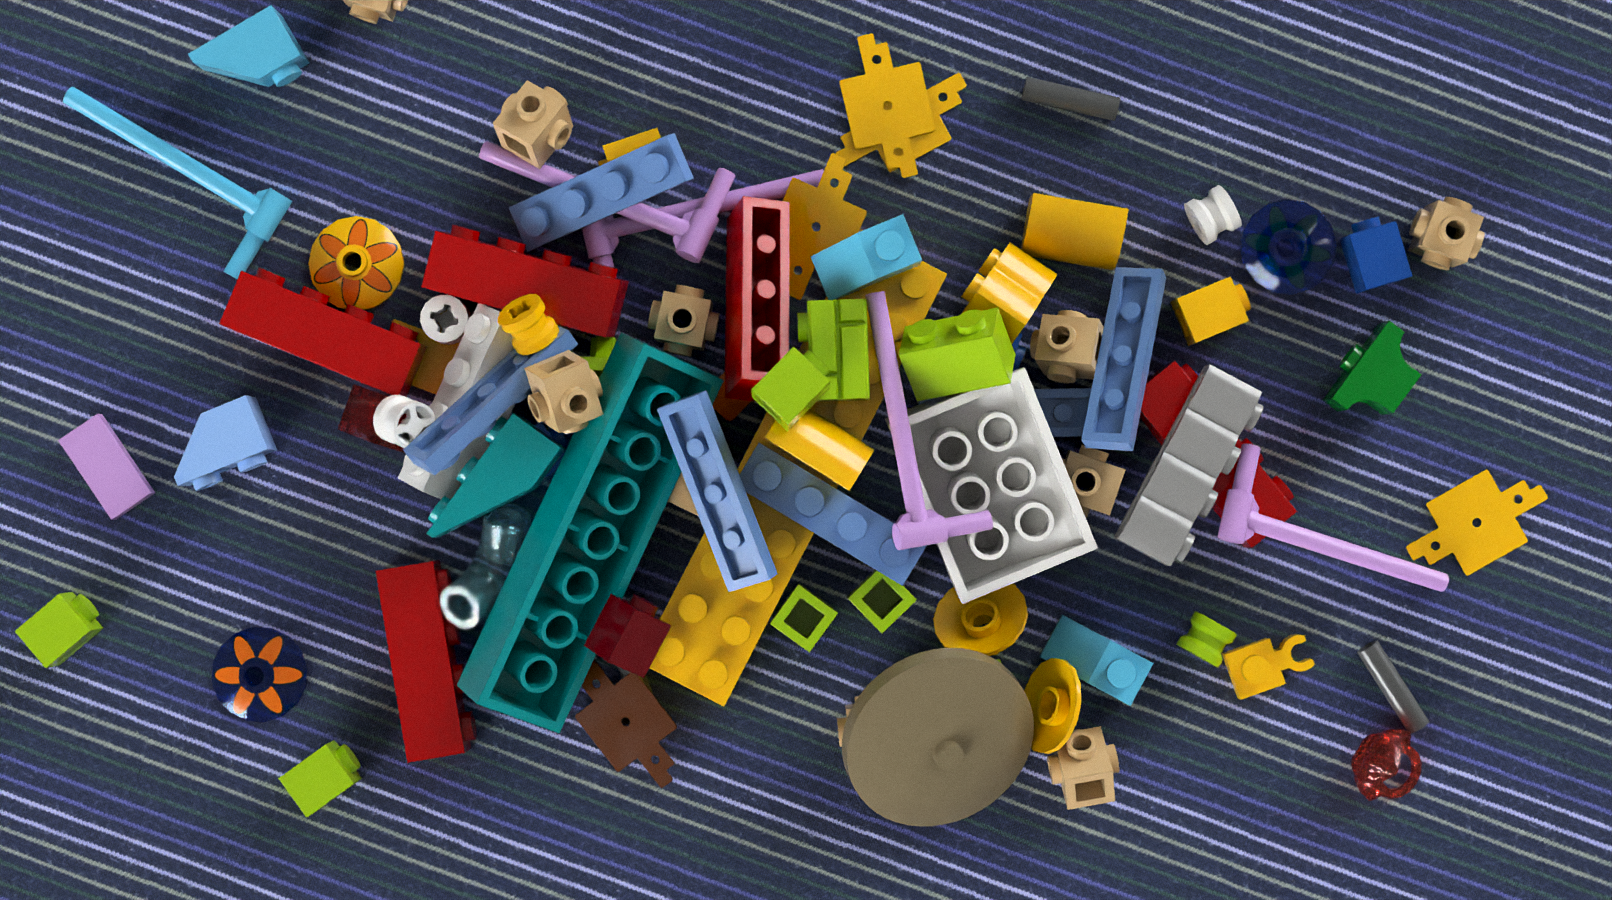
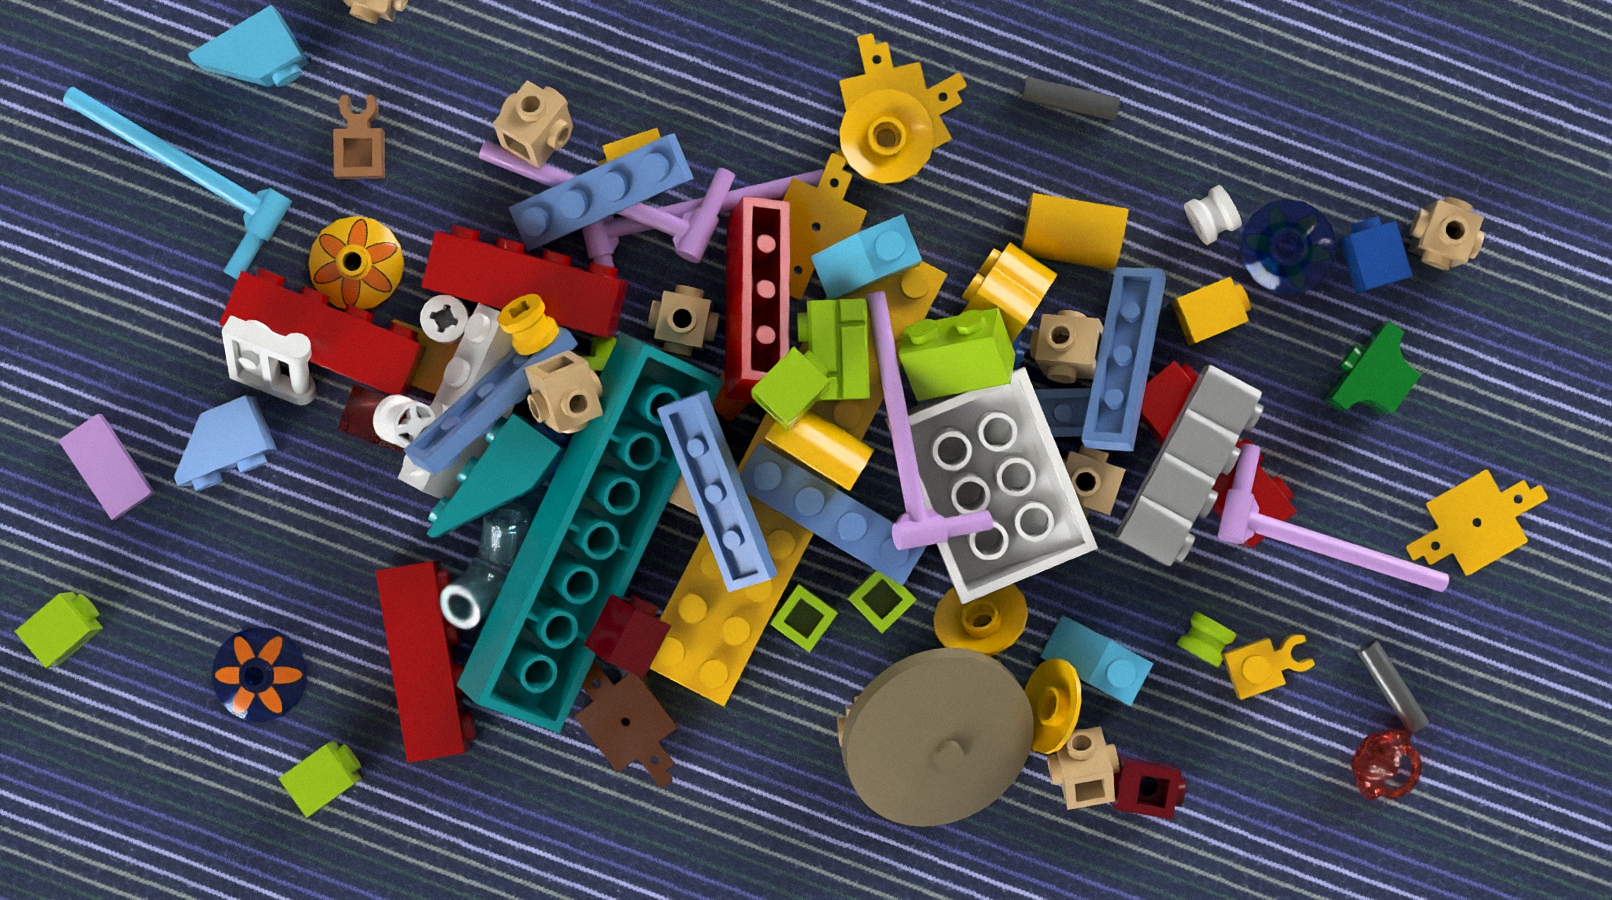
(255, 355): none -> white plate
(359, 148): none -> medium nougat plate
(890, 112): none -> yellow dish
(1160, 800): none -> dark red brick

